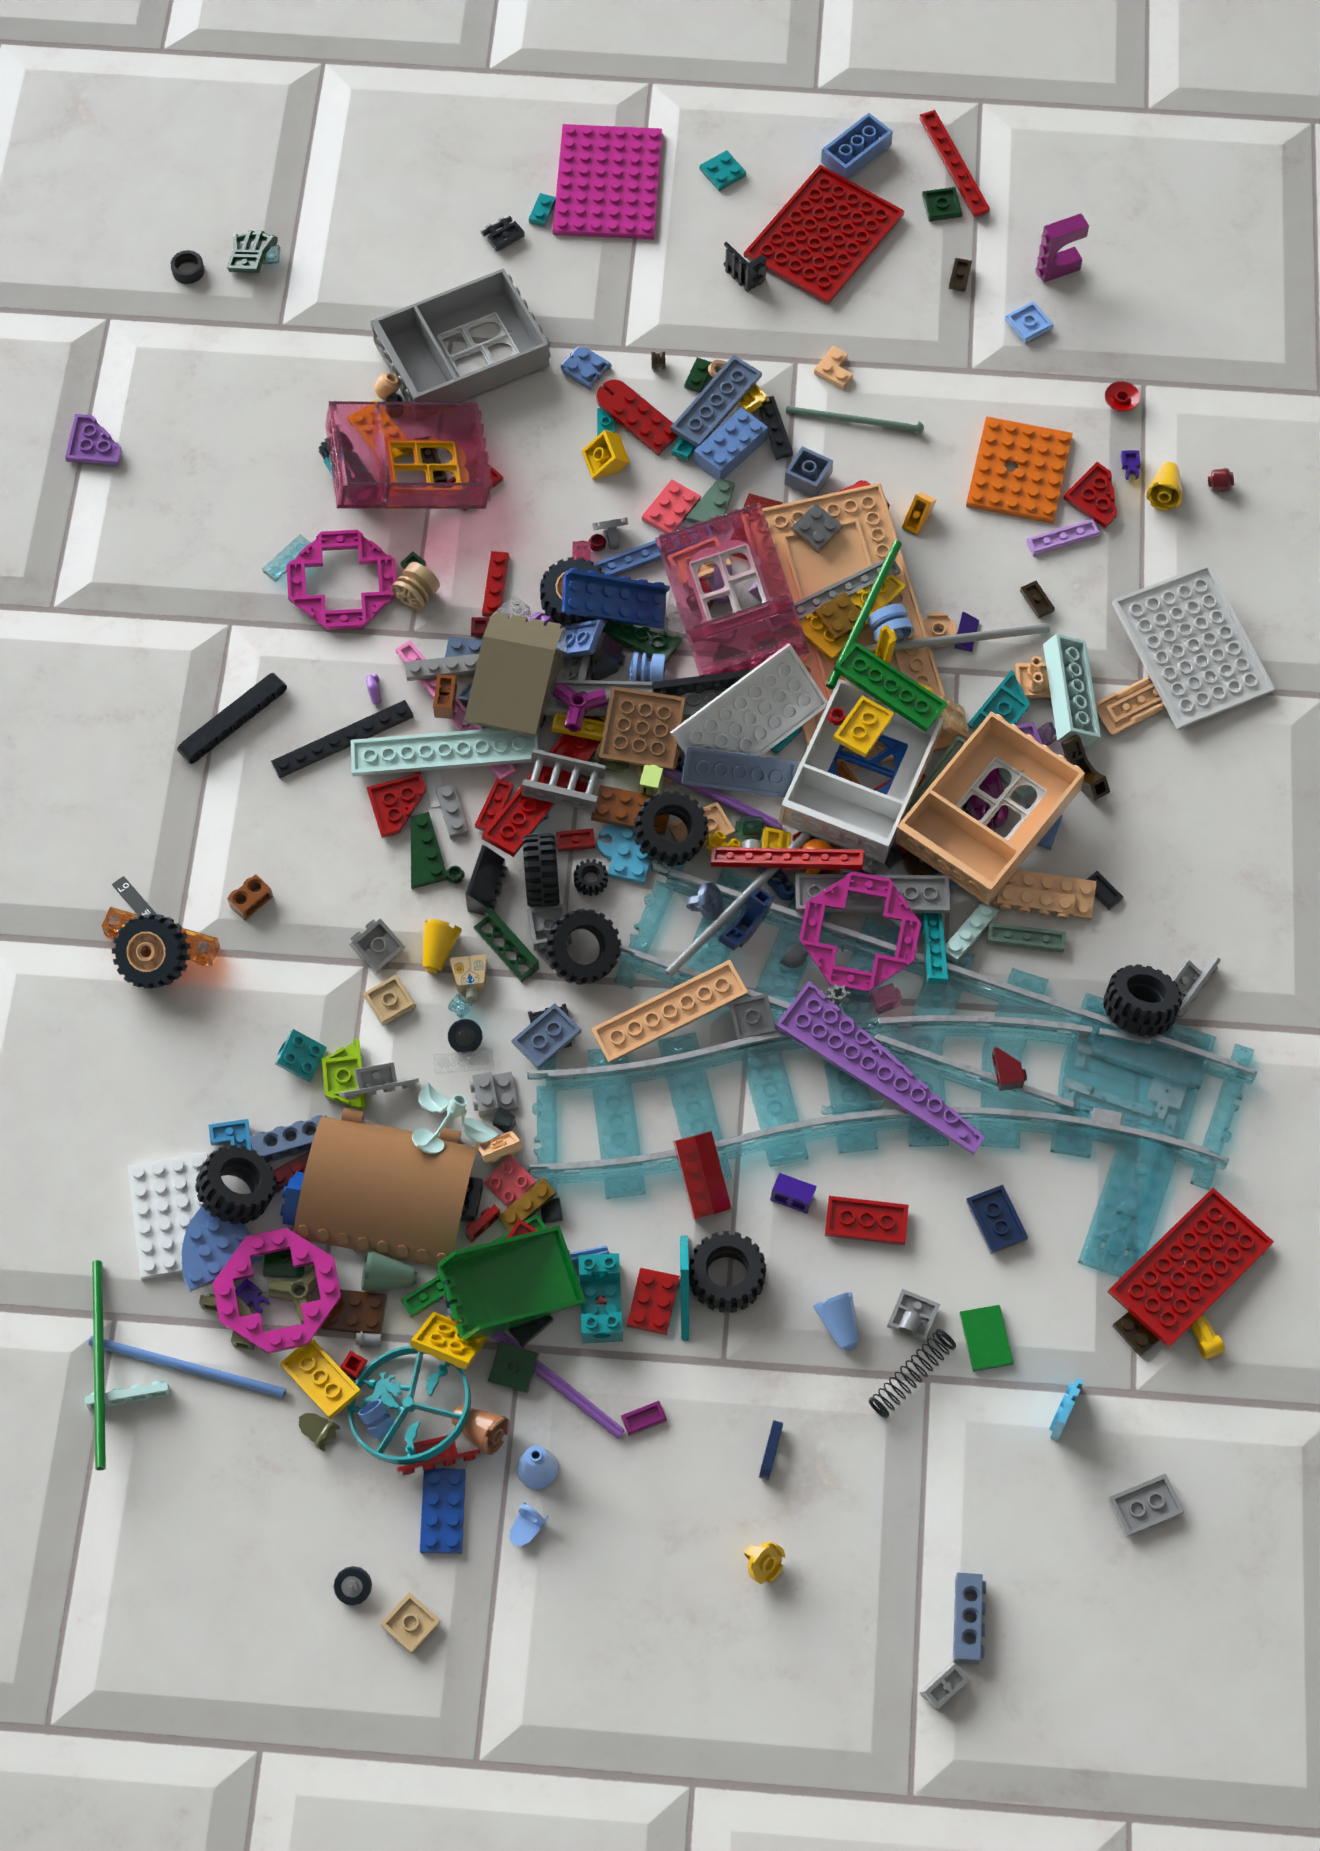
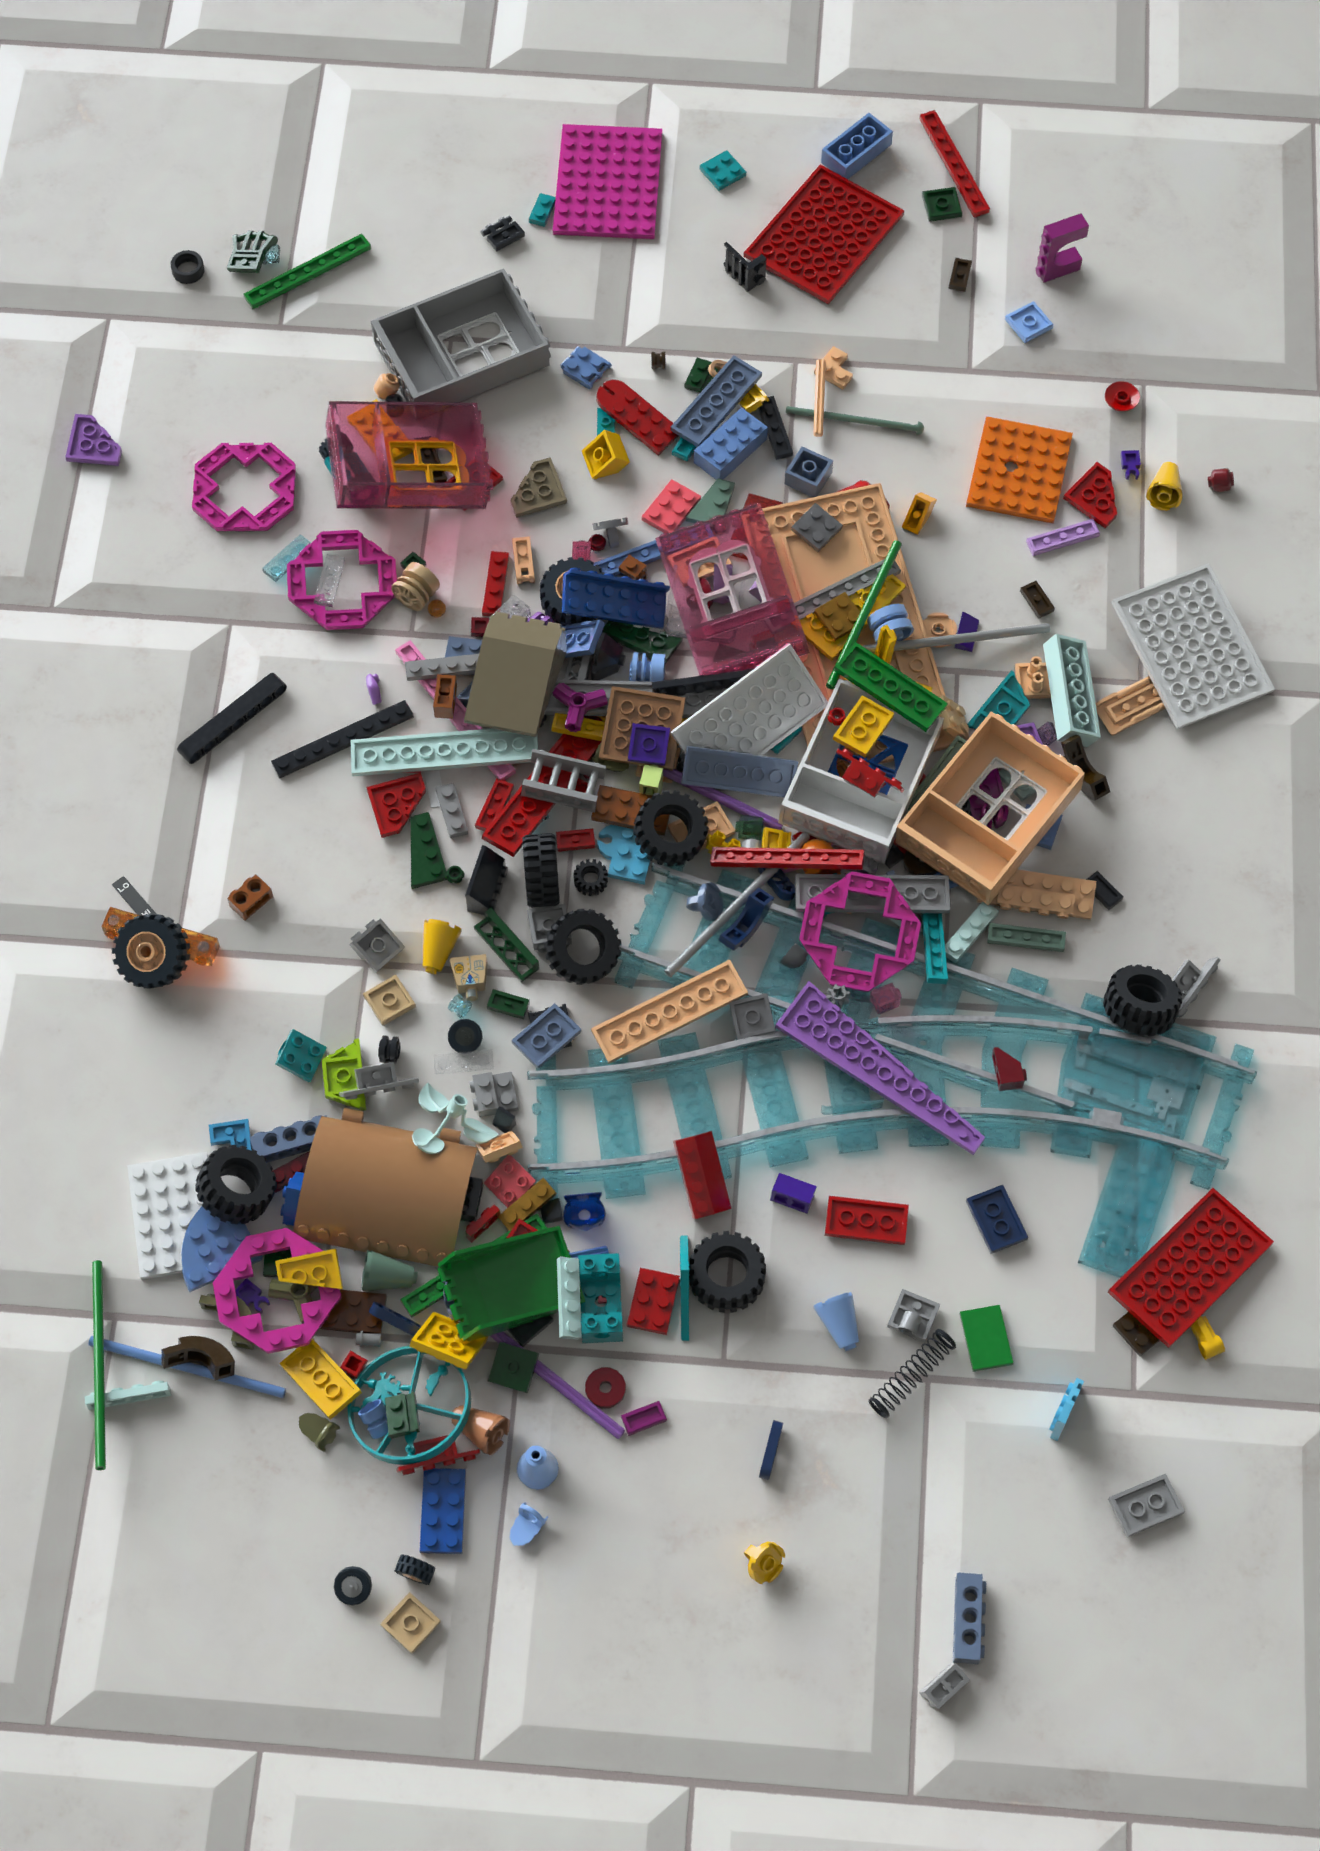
(202, 1351): none -> dark brown arch
(242, 519): none -> dark pink plate
(307, 271): none -> green plate
(311, 1269): none -> yellow wing
(329, 580): none -> clear plate
(389, 1049): none -> black wheel
(394, 1318): none -> dark blue beam
(402, 1415): none -> dark green plate
(415, 1569): none -> black wheel
(436, 604): none -> clear orange plate
(508, 1004): none -> dark green plate
(523, 559): none -> light nougat plate
(538, 490): none -> dark tan plate
(569, 1298): none -> light aqua plate
(579, 1202): none -> clear blue piece
(611, 1377): none -> dark red tile
(633, 568): none -> dark orange bracket
(648, 744): none -> dark purple plate
(819, 398): none -> light nougat axle
(865, 777): none -> red bracket

